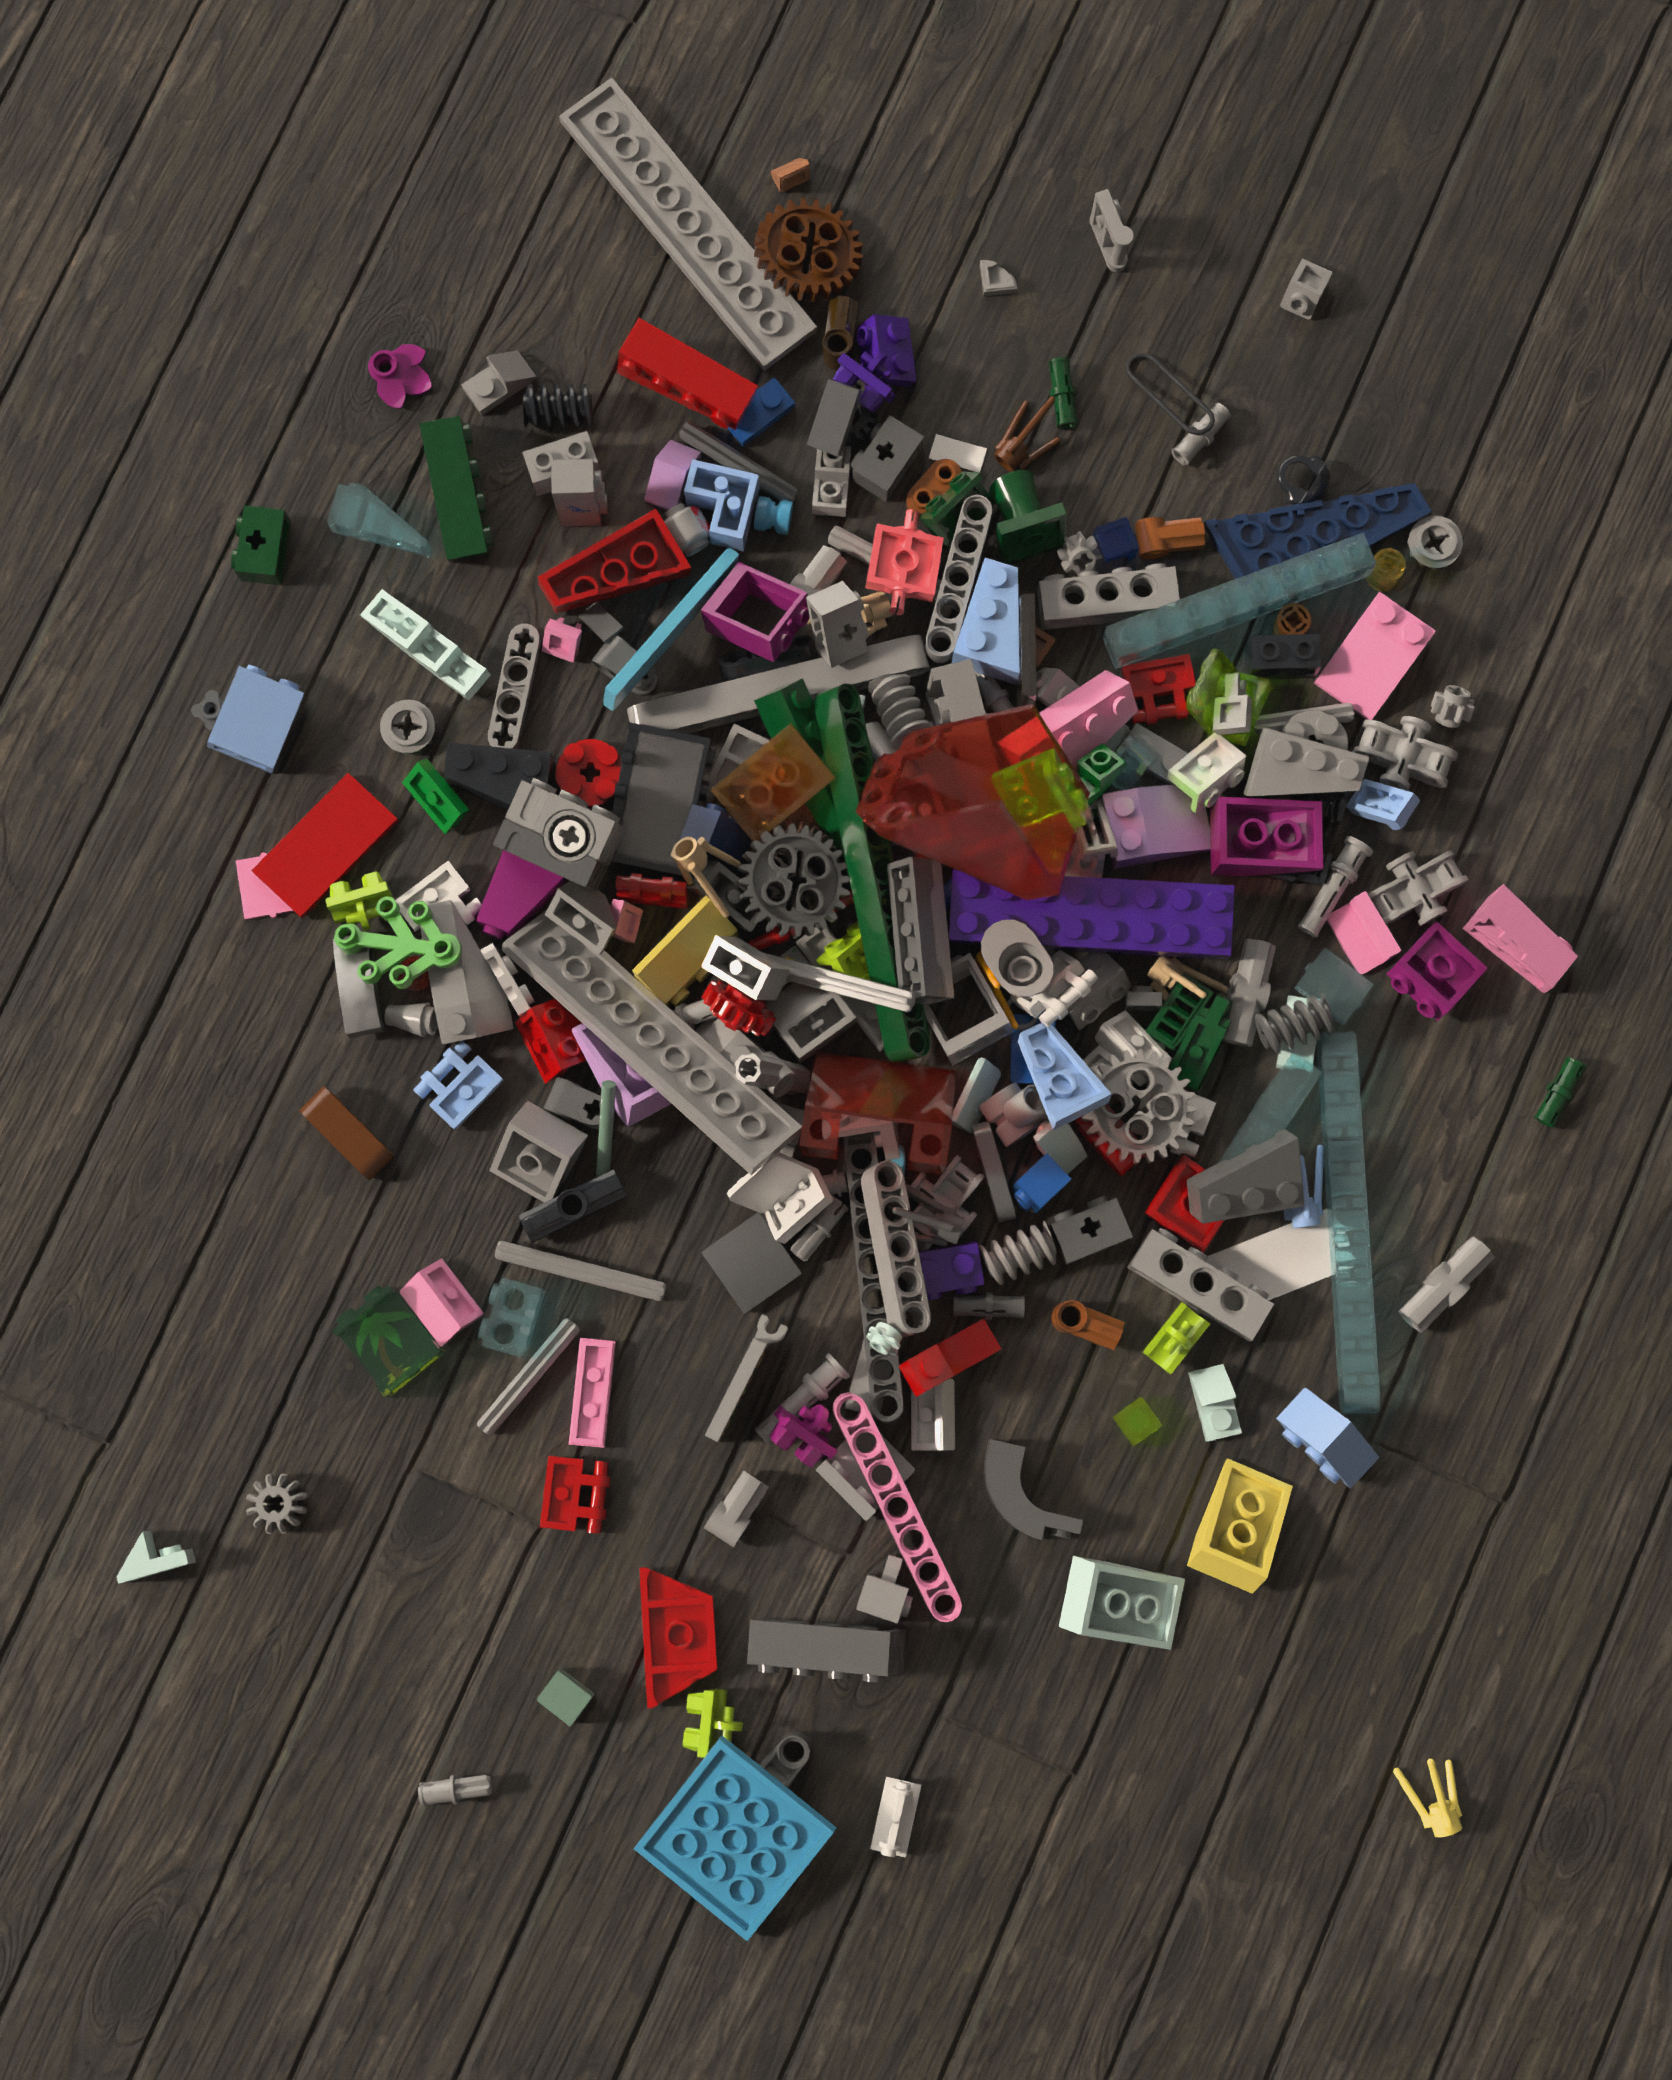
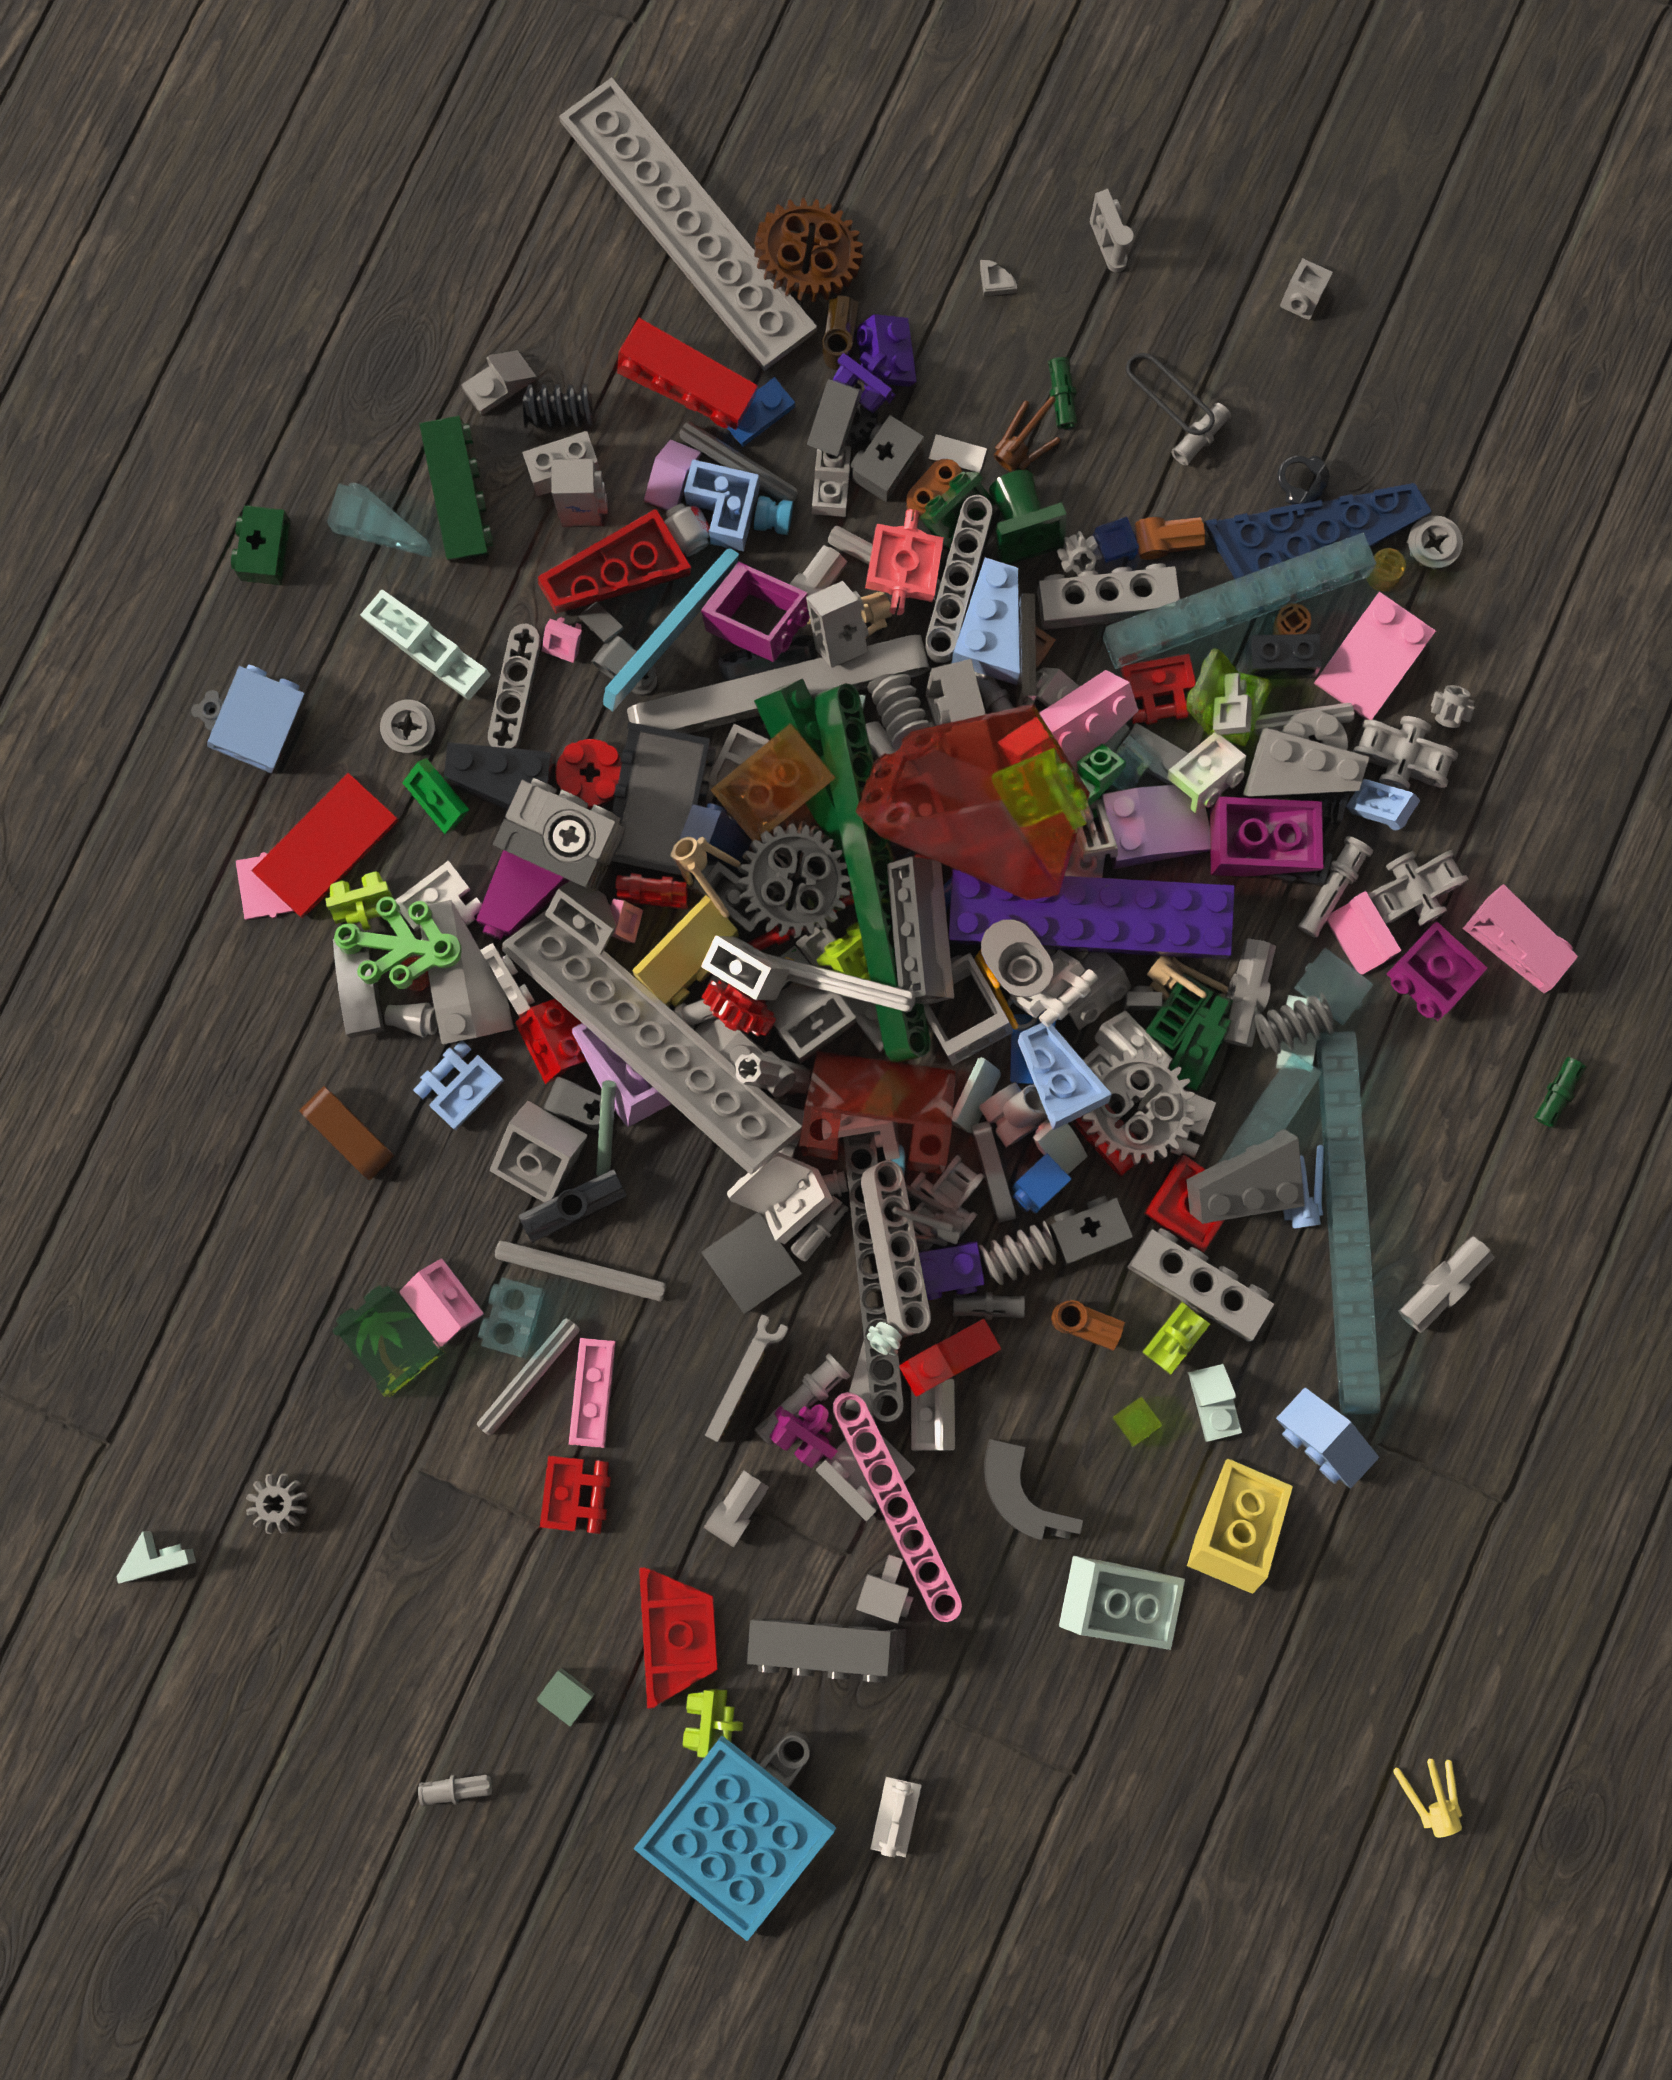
(404, 376): magenta plate -> none
(791, 174): nougat slope -> none
(1278, 1260): white sticker -> none

